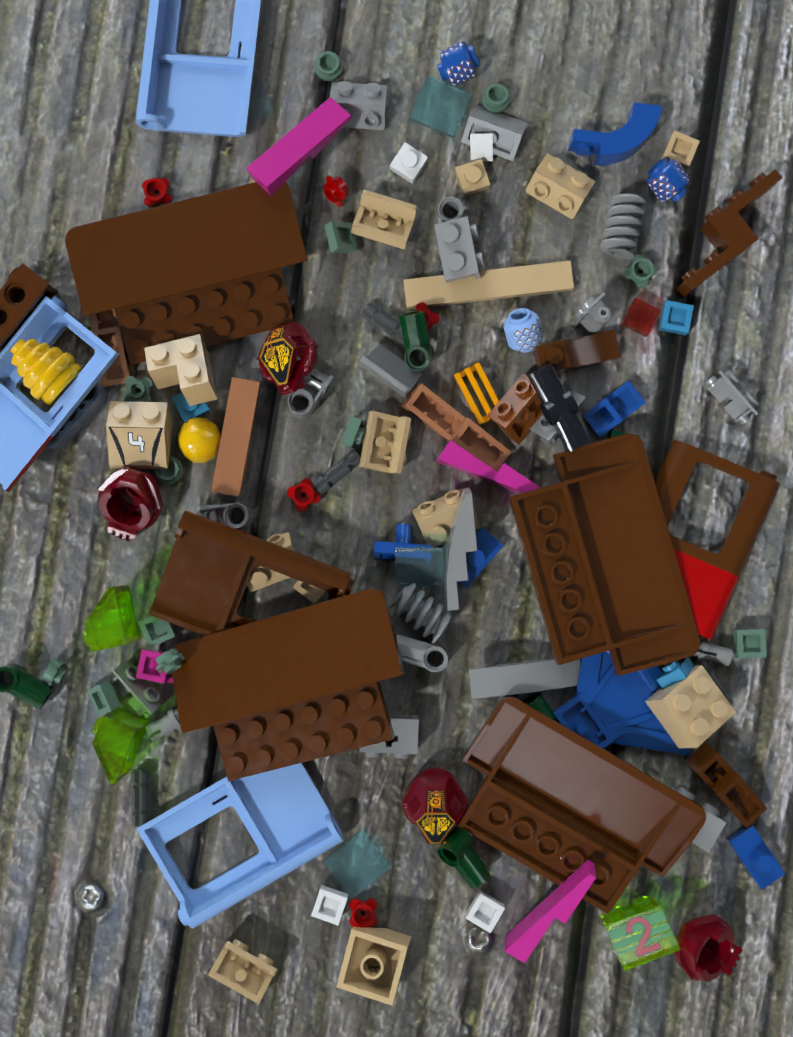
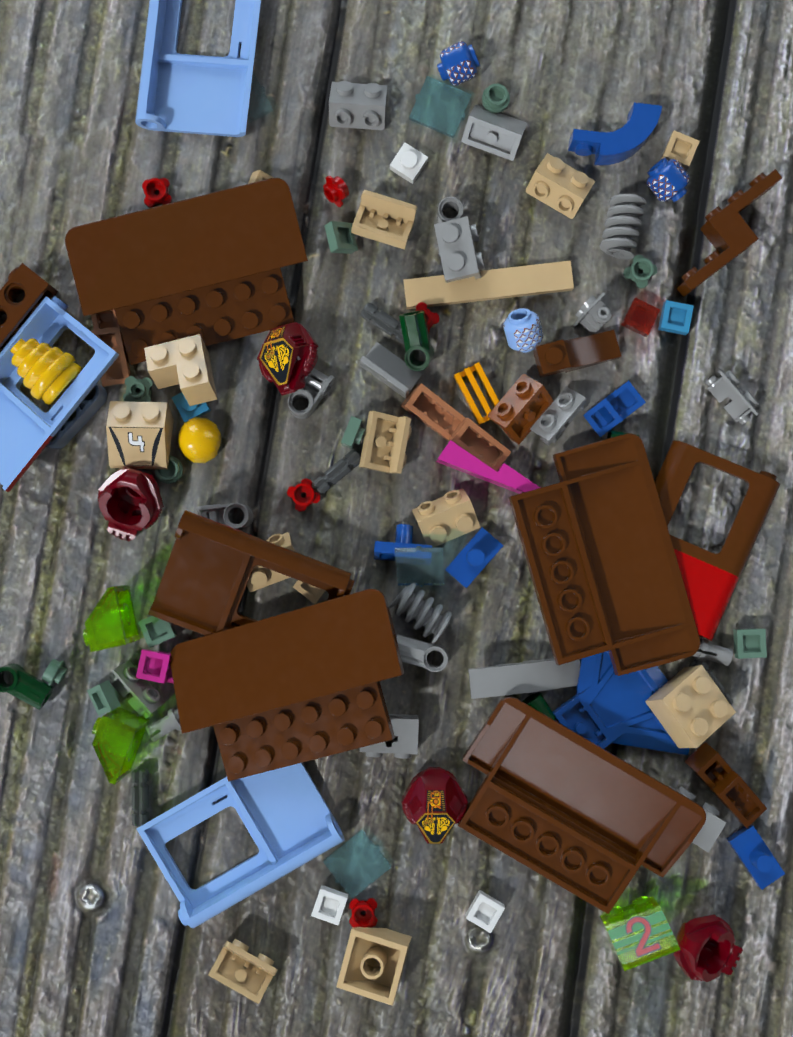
(169, 661): sand green plate -> none
(236, 437): nougat slope -> none
(297, 145): dark pink slope -> none
(328, 66): sand green plate -> none
(458, 853): dark green piece -> none
(461, 540): light grey slope -> none
(472, 178): tan plate -> none
(481, 146): white sticker -> none
(559, 407): black piece -> none
(559, 905): dark pink slope -> none
(674, 672): dark azure plate -> none

